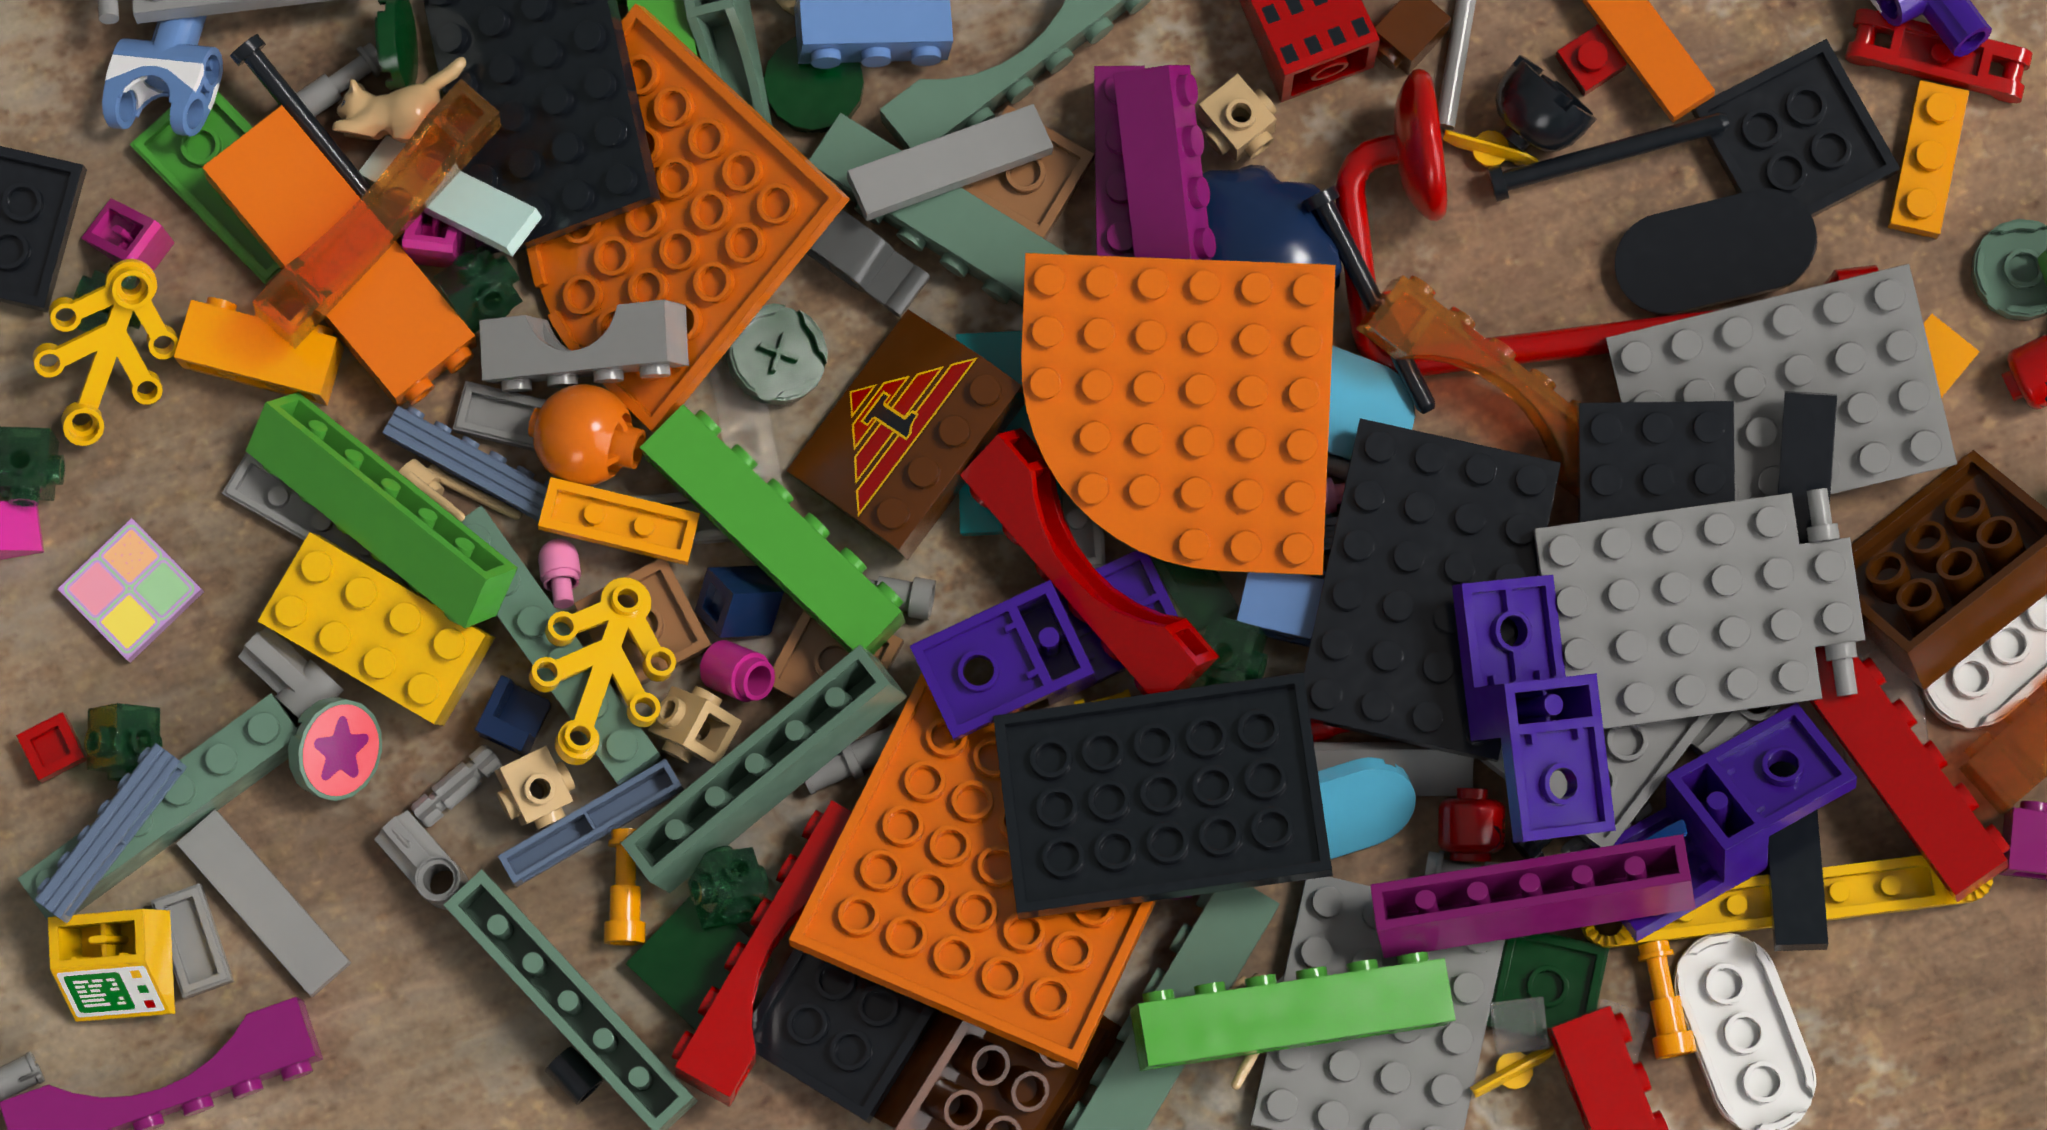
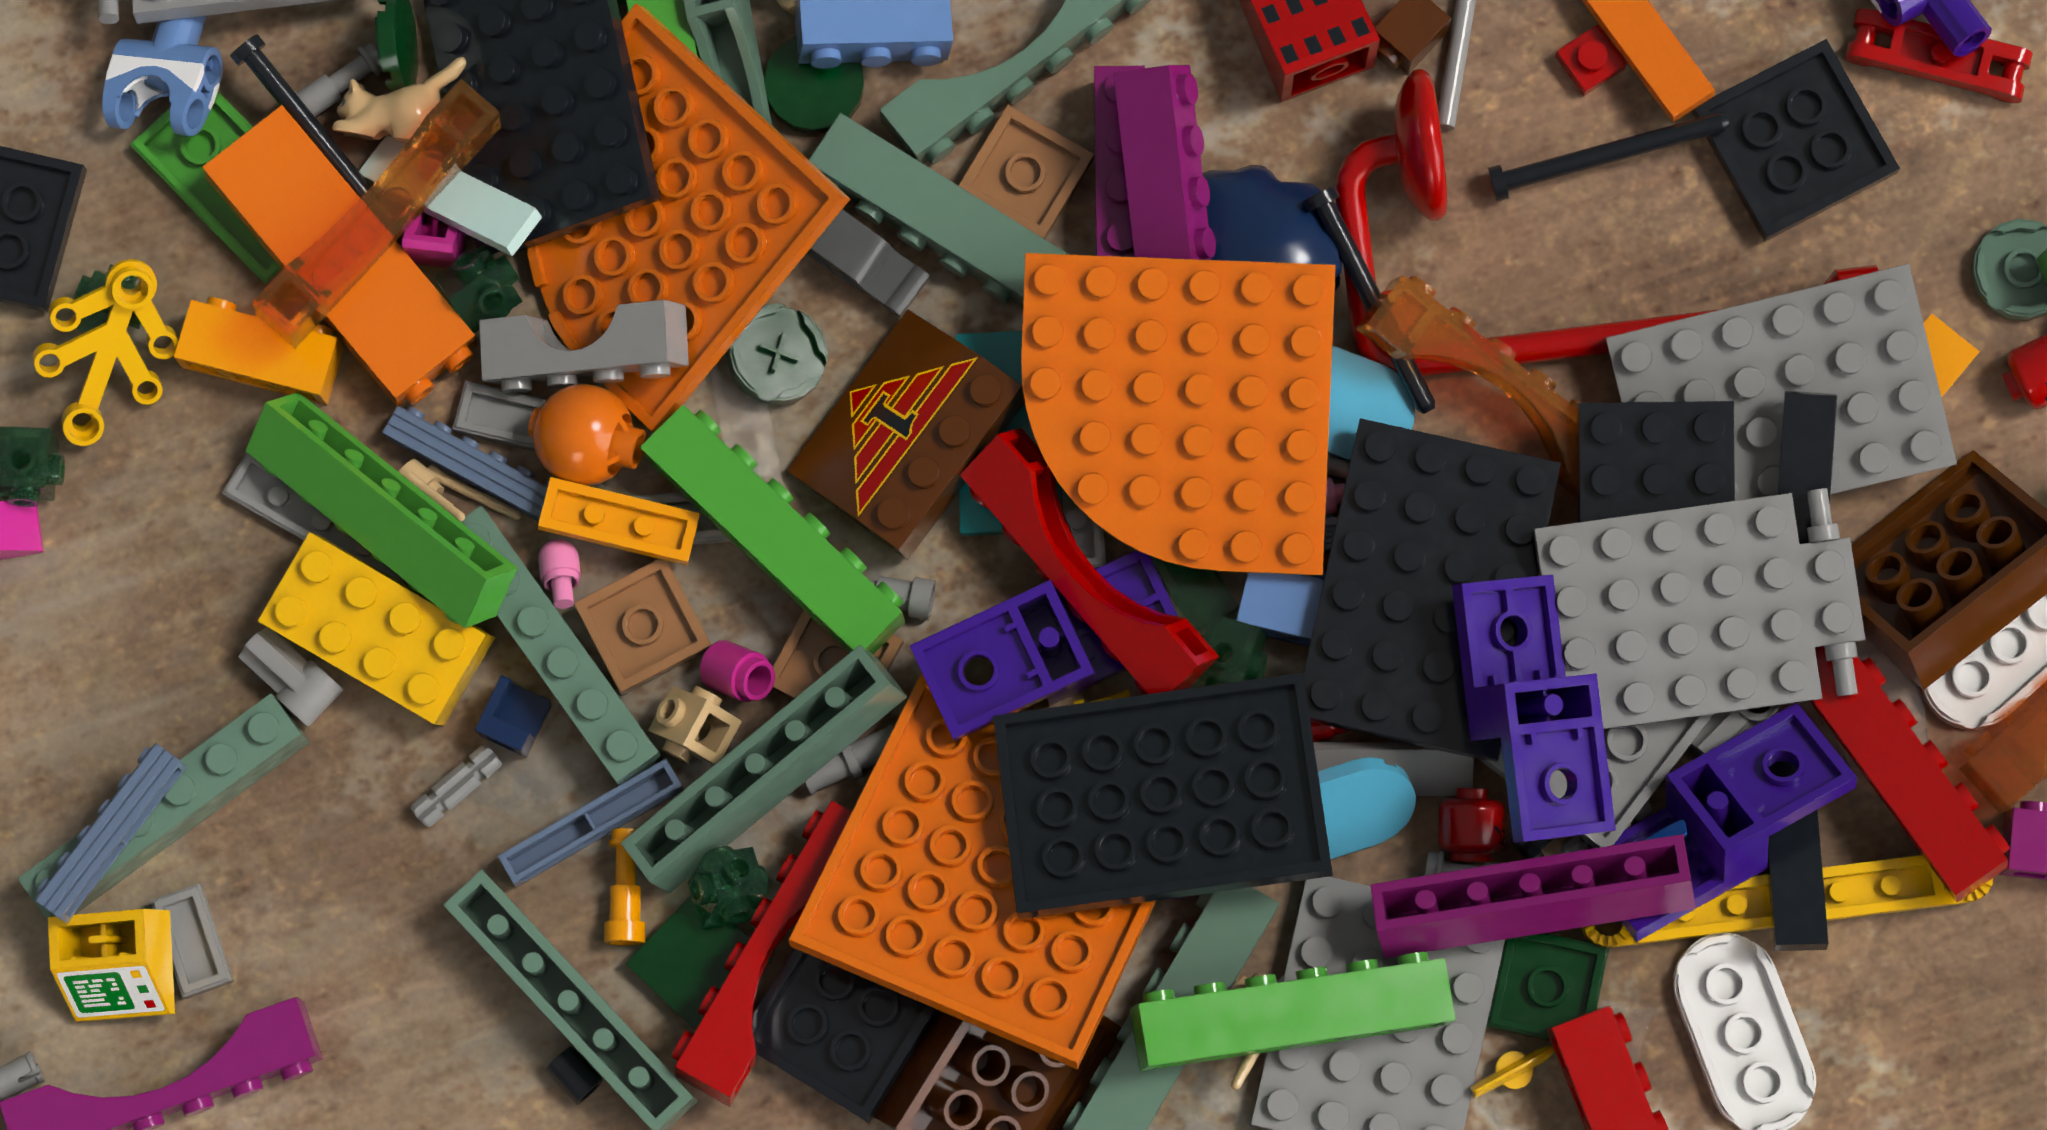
(52, 747): red plate -> none
(119, 736): clear green brick -> none
(128, 234): dark pink slope -> none
(130, 590): tile -> none
(263, 903): light grey tile -> none
(335, 748): tile -> none
(419, 856): light grey piece -> none
(551, 777): tan brick -> none
(606, 660): yellow plant -> none
(738, 601): dark blue panel -> none
(949, 162): light grey tile -> none
(1237, 103): tan brick -> none
(1489, 148): yellow piece -> none
(1519, 1025): clear tile -> none
(1539, 109): black cylinder -> none
(1666, 1008): light orange piece -> none
(1716, 251): black tile -> none
(1928, 159): light orange plate -> none

